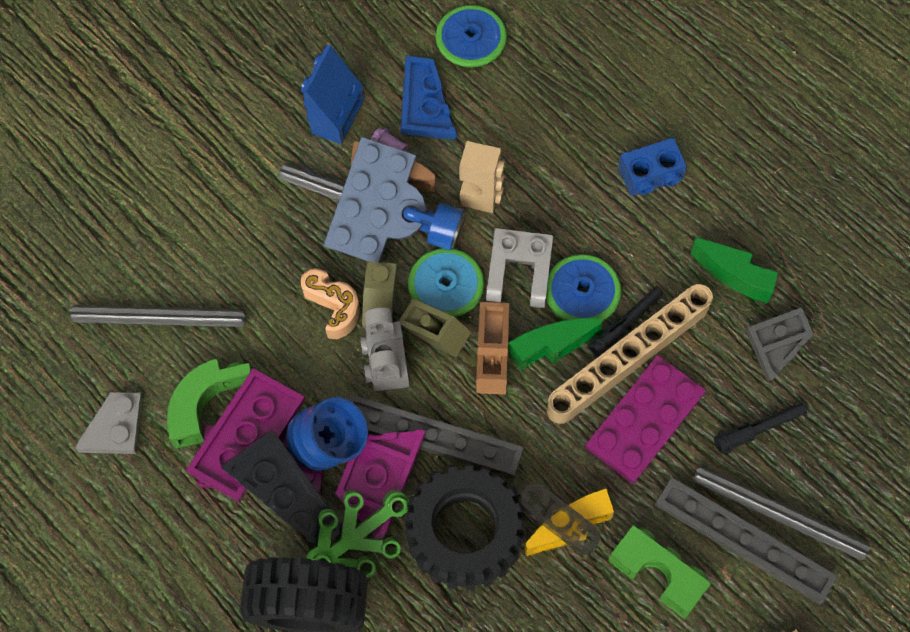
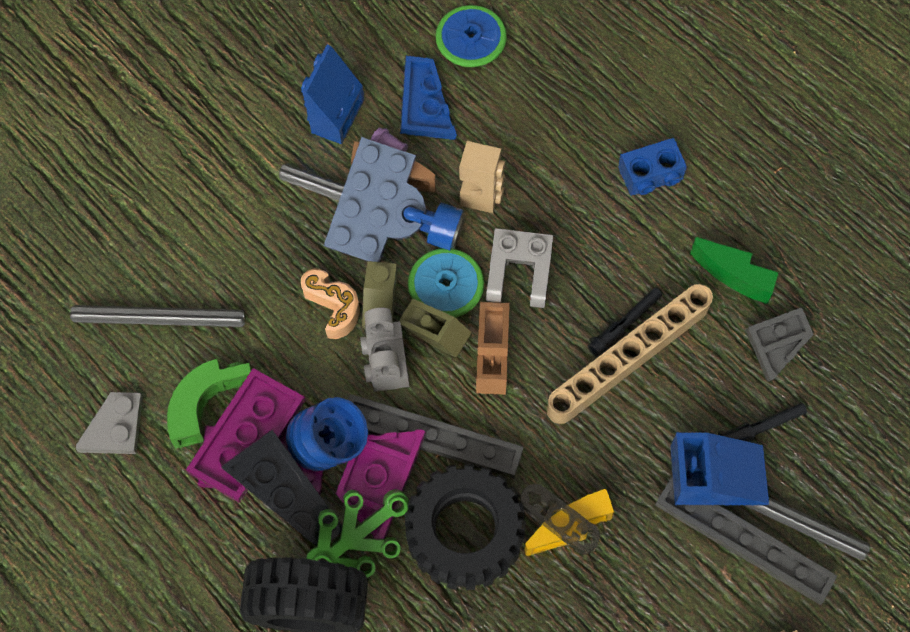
(553, 341): green slope -> none
(589, 273): blue wheel -> none
(640, 551): bright green arch -> none
(645, 419): magenta plate -> none
(717, 470): none -> blue slope

